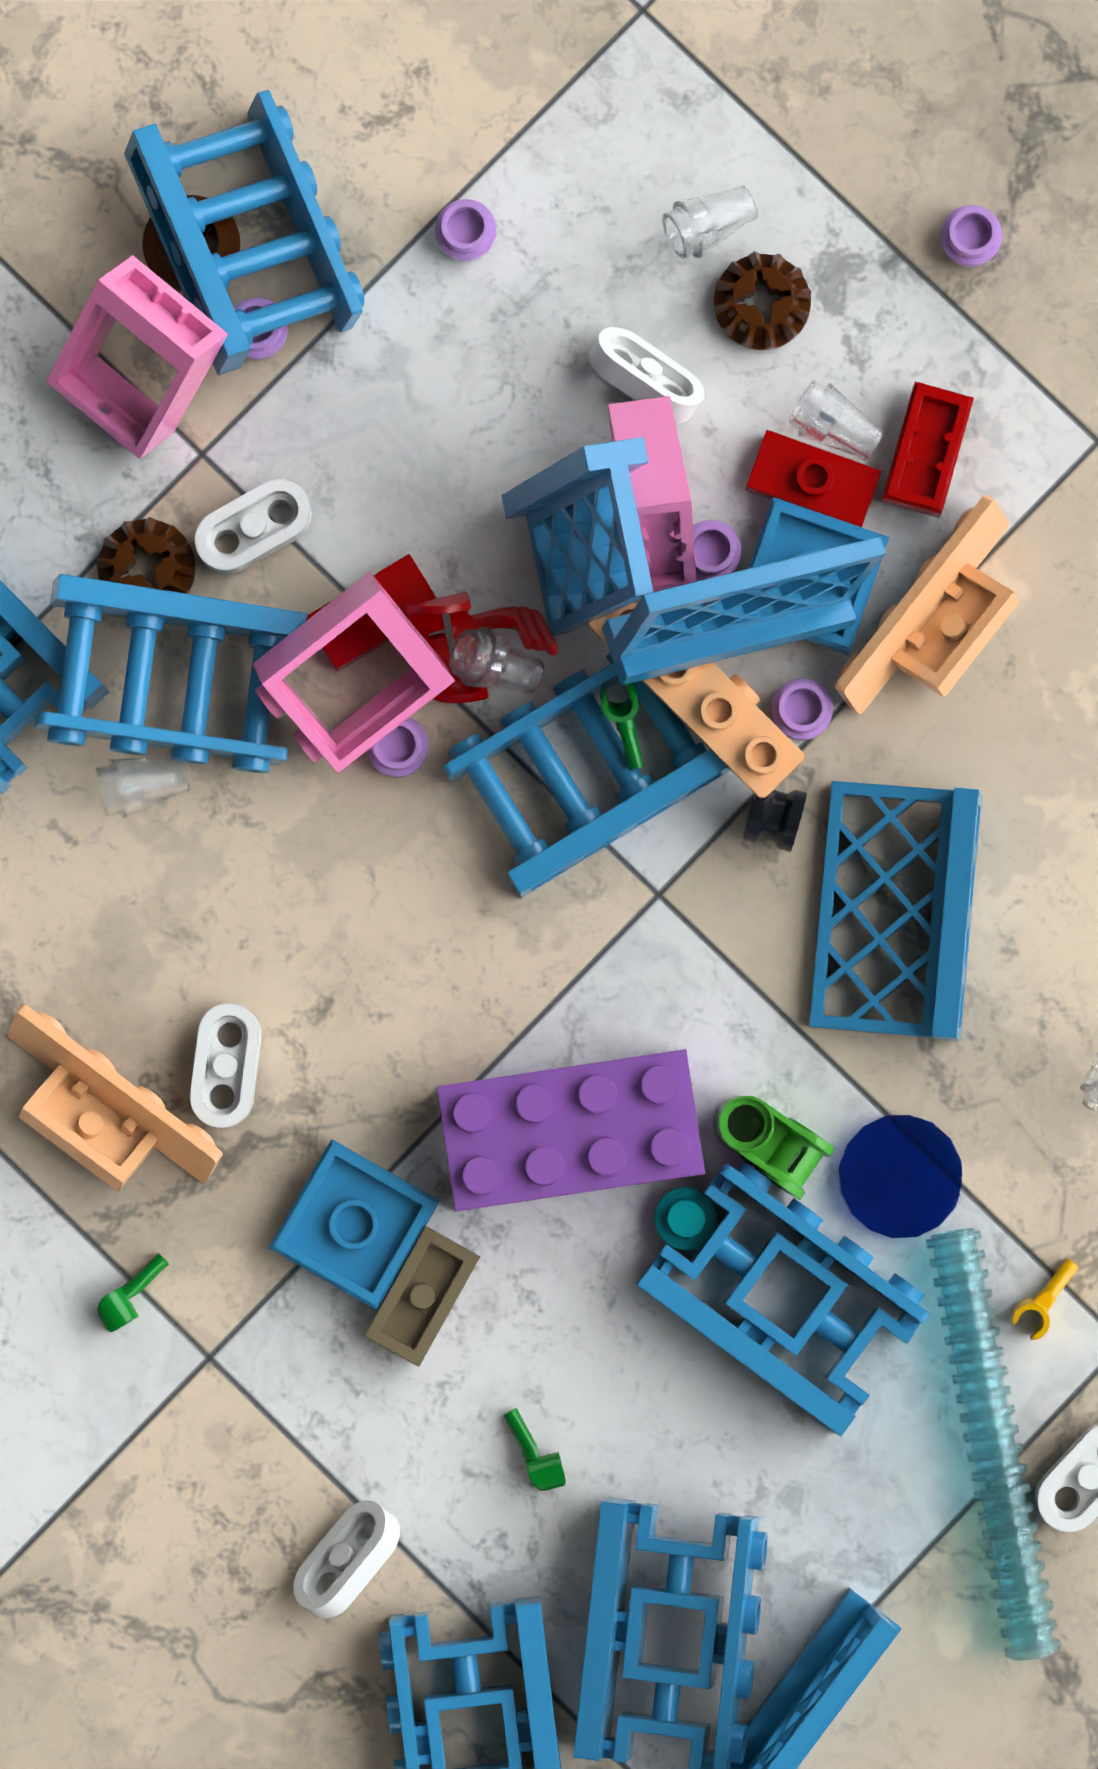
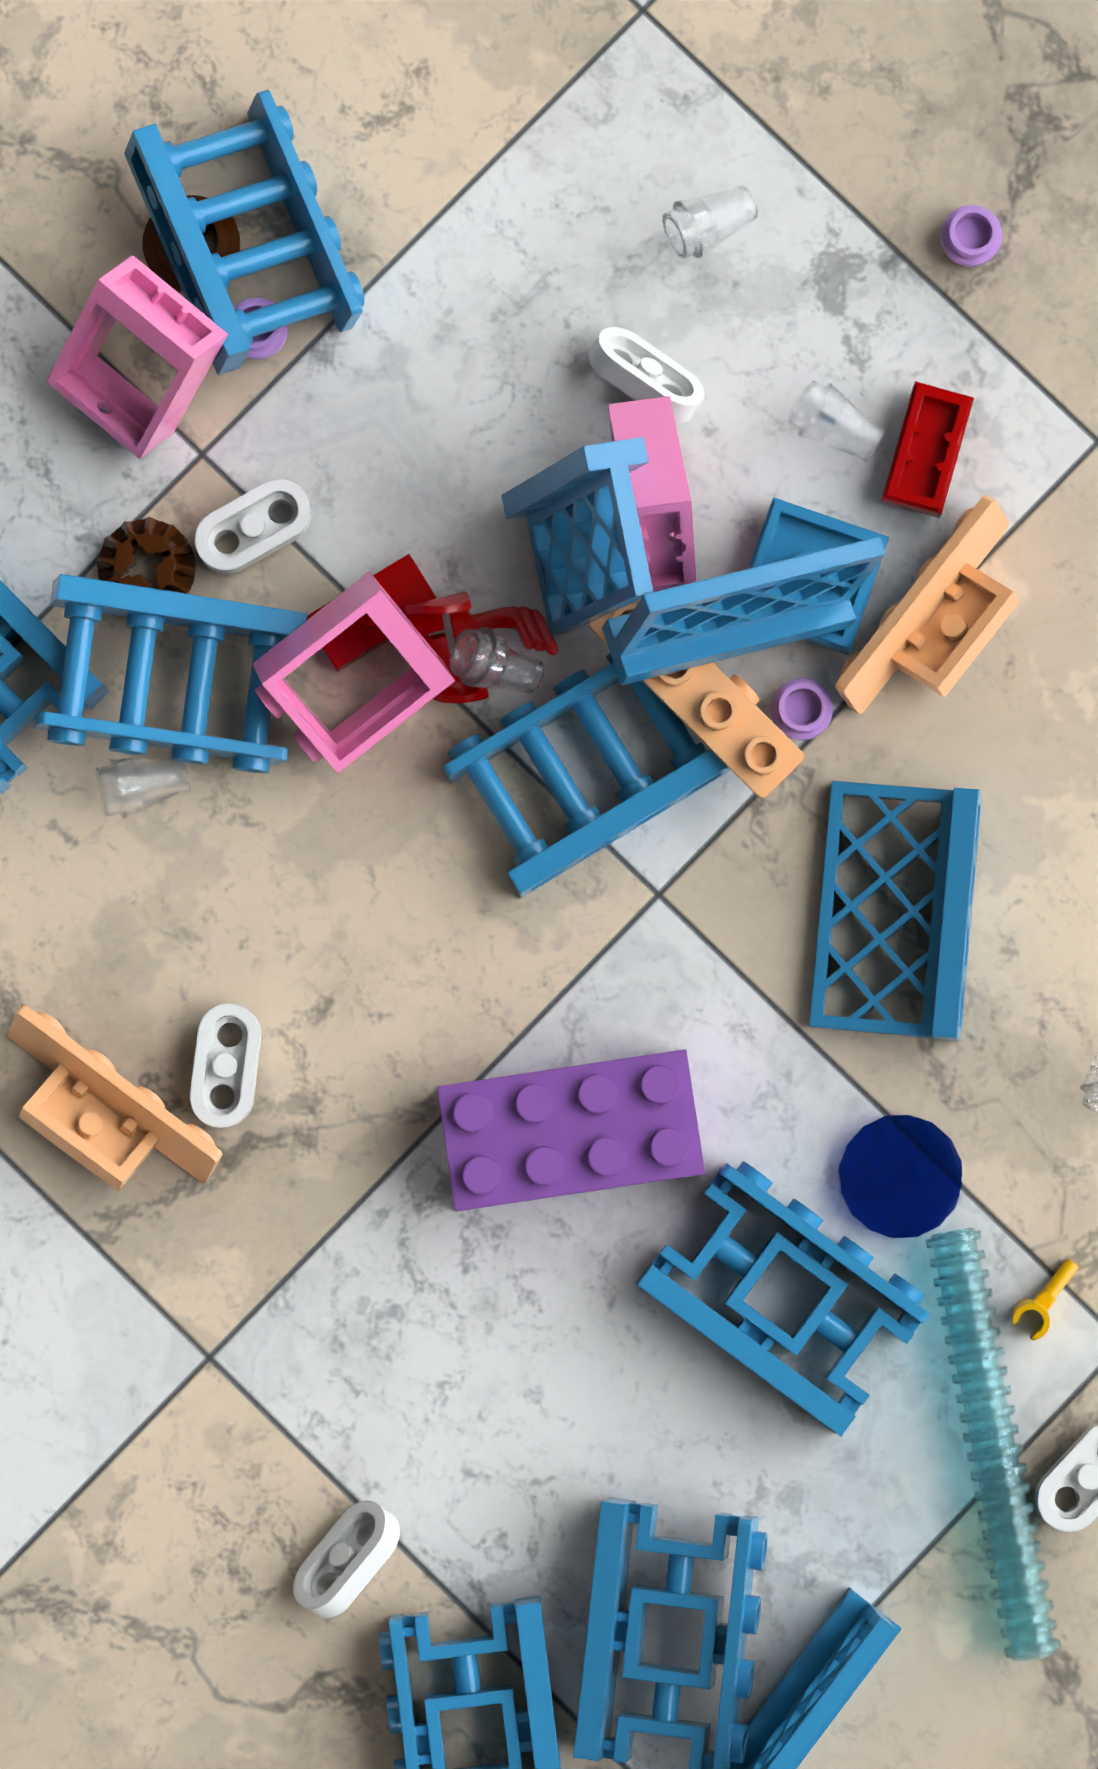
(116, 1308): green hand -> none
(354, 1224): dark azure plate -> none
(401, 750): lavender plate -> none
(422, 1296): dark tan plate -> none
(465, 230): lavender plate -> none
(545, 1470): green hand -> none
(623, 716): green hand -> none
(685, 1218): teal plate -> none
(715, 549): lavender plate -> none
(744, 322): reddish brown gear -> none
(774, 1144): bright green piece -> none
(776, 818): black wheel -> none
(813, 478): red plate -> none

